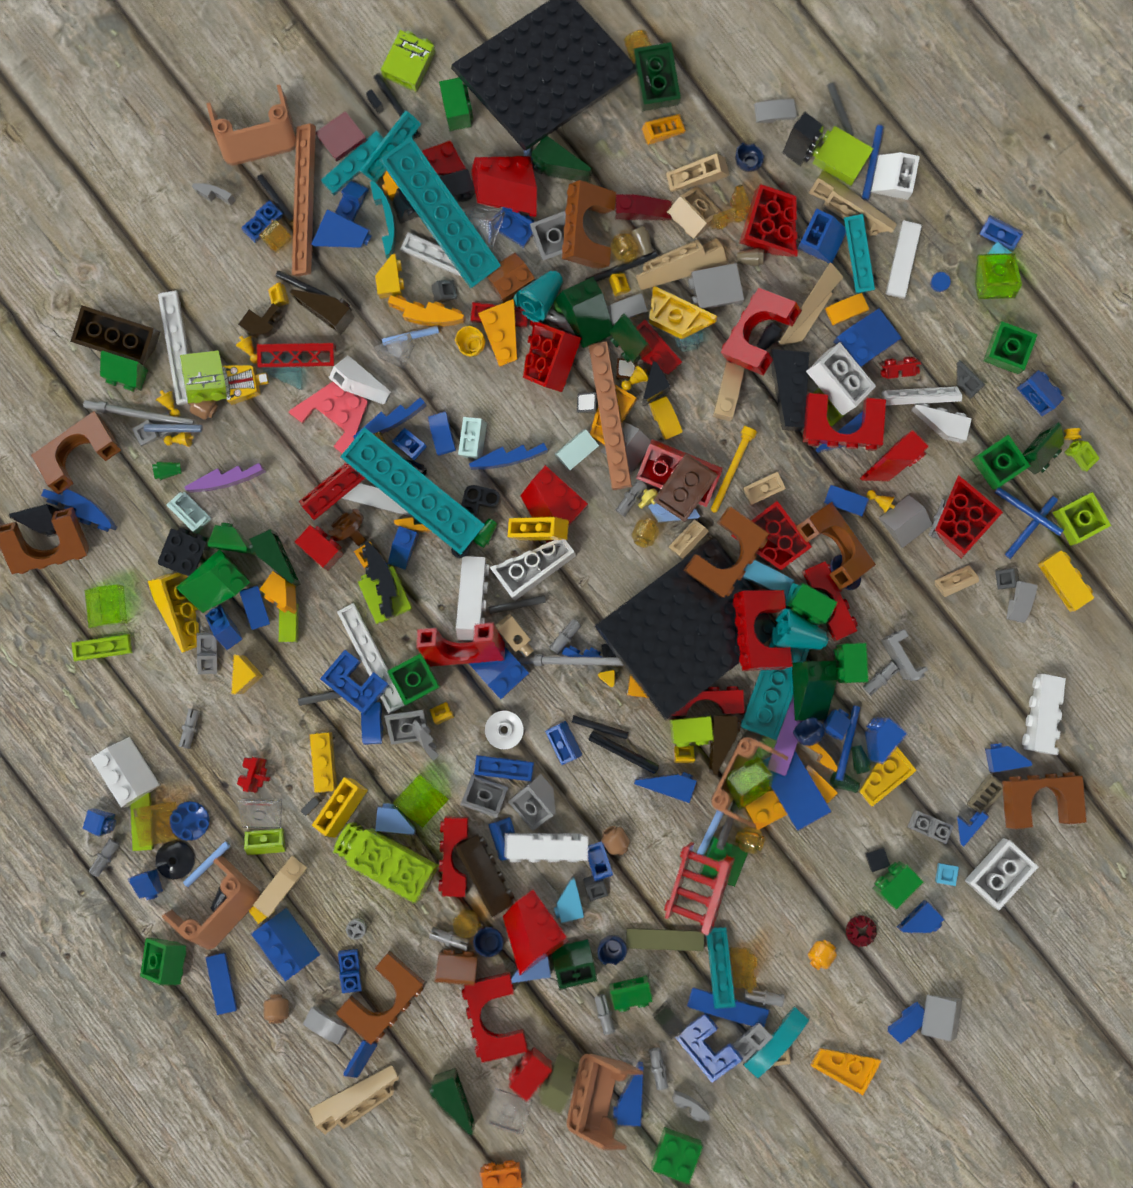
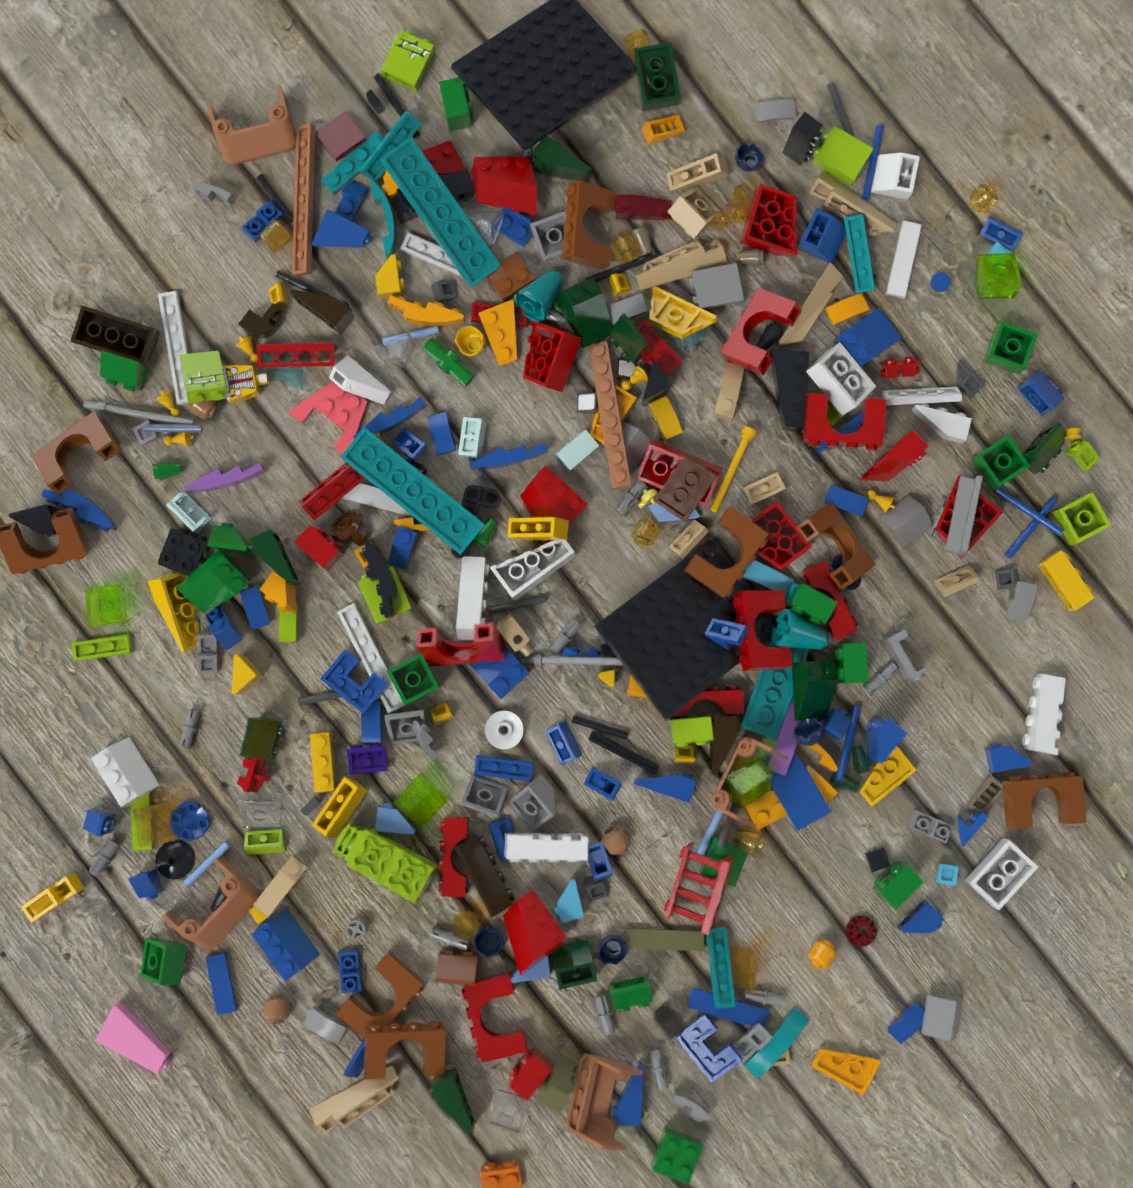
(52, 897): none -> yellow slope
(133, 1040): none -> bright pink slope
(261, 738): none -> dark green slope
(367, 760): none -> dark purple bracket
(381, 1037): none -> dark orange arch
(448, 362): none -> green piece
(602, 784): none -> blue slope
(726, 633): none -> blue slope
(963, 515): none -> light grey fence
(983, 198): none -> clear yellow head

